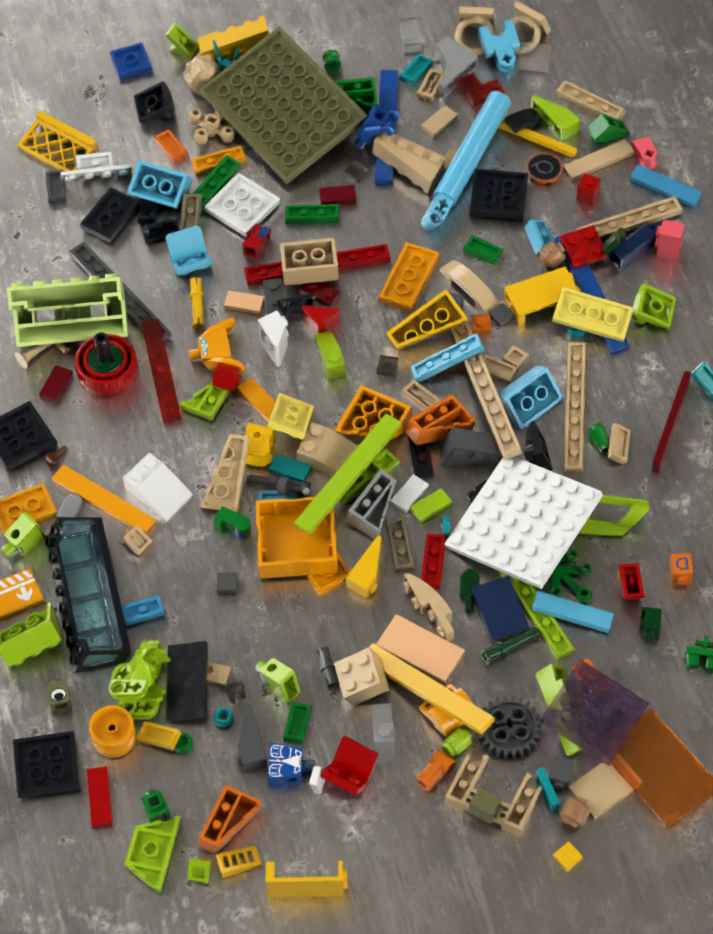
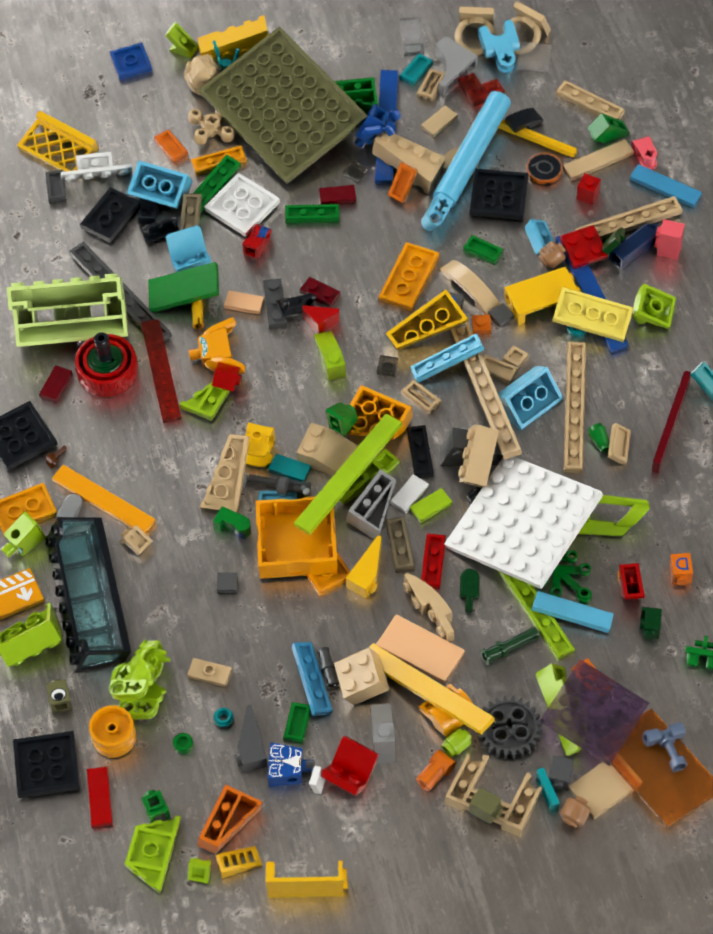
(25, 357): tan piece -> none
(142, 610): dark azure plate -> none
(154, 103): black slope -> none
(156, 487): white slope -> none
(158, 735): yellow tile -> none
(183, 287): none -> green tile
(187, 681): black tile -> none
(234, 688): clear smoke tile -> none
(257, 397): light orange tile -> none
(274, 335): white slope -> none
(279, 680): lime torso -> none
(290, 416): light yellow plate -> none
(309, 261): tan brick -> none
(311, 678): none -> dark azure tile
(331, 60): green wheel -> none
(341, 418): none -> green slope
(345, 259): red tile -> none
(402, 182): none -> orange tile
(437, 421): orange wedge -> none
(445, 525): teal tile -> none
(478, 455): none -> tan brick
(500, 609): dark blue tile -> none
(536, 448): black slope -> none
(556, 117): lime slope -> none
(567, 856): yellow tile -> none
(666, 739): none -> sand blue bar

